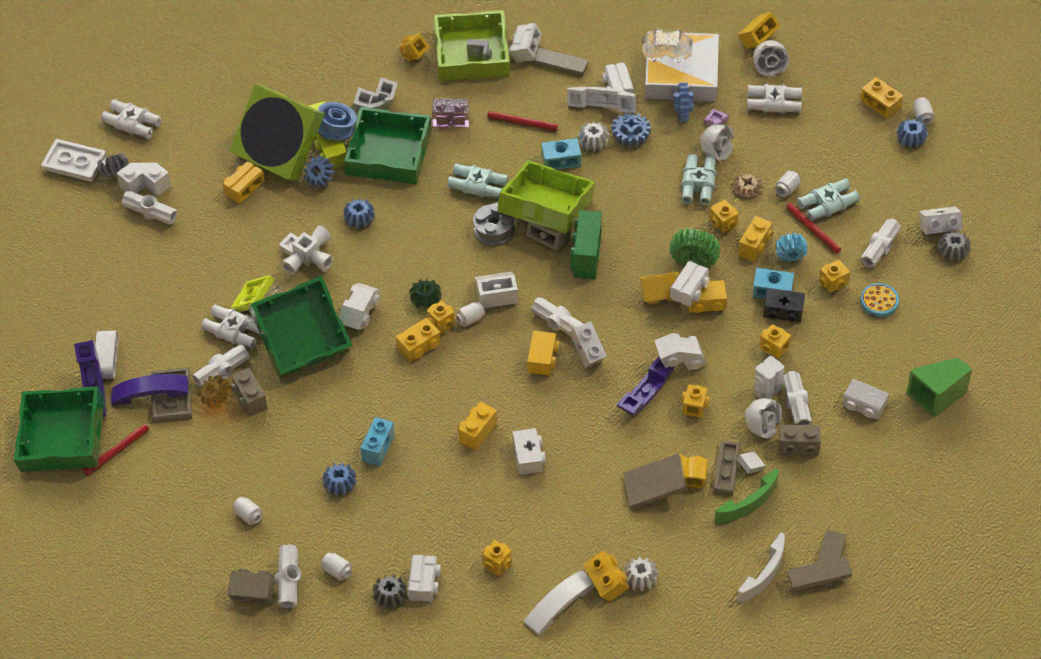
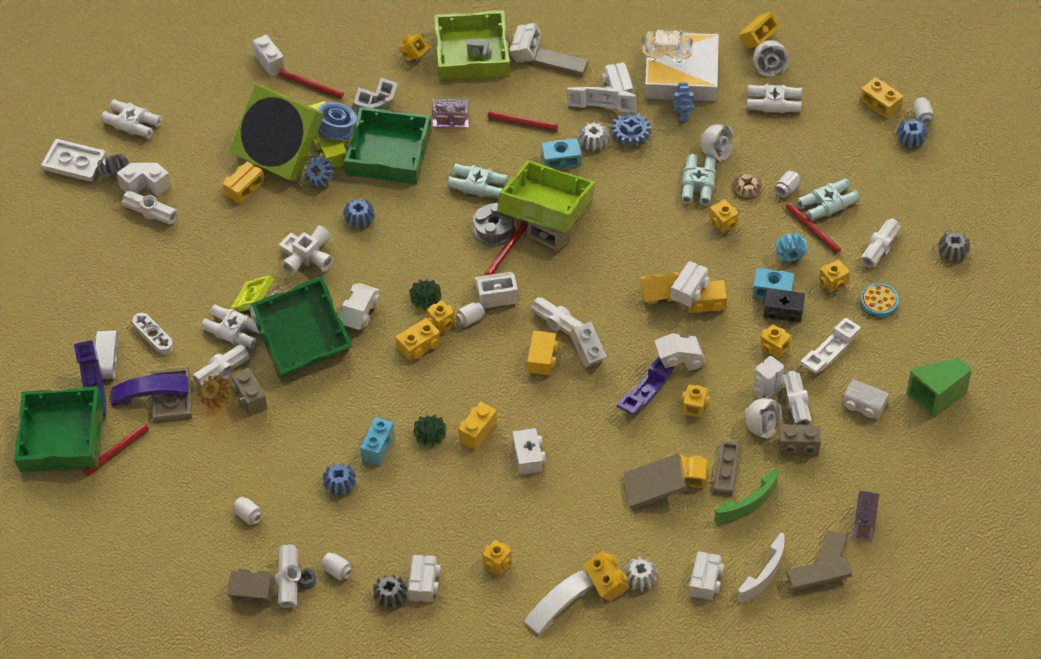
(152, 326): none -> white beam
(268, 55): none -> white brick
(311, 582): none -> dark grey bush
(318, 86): none -> red bar
(429, 430): none -> clear green gear
(506, 249): none -> red bar
(586, 244): green piece -> none
(694, 247): bright green gear -> none
(705, 576): none -> white brick
(716, 117): lavender tile -> none
(751, 462): white tile -> none
(755, 239): yellow brick -> none
(832, 347): none -> white slope
(865, 515): none -> brick
(940, 220): white brick -> none

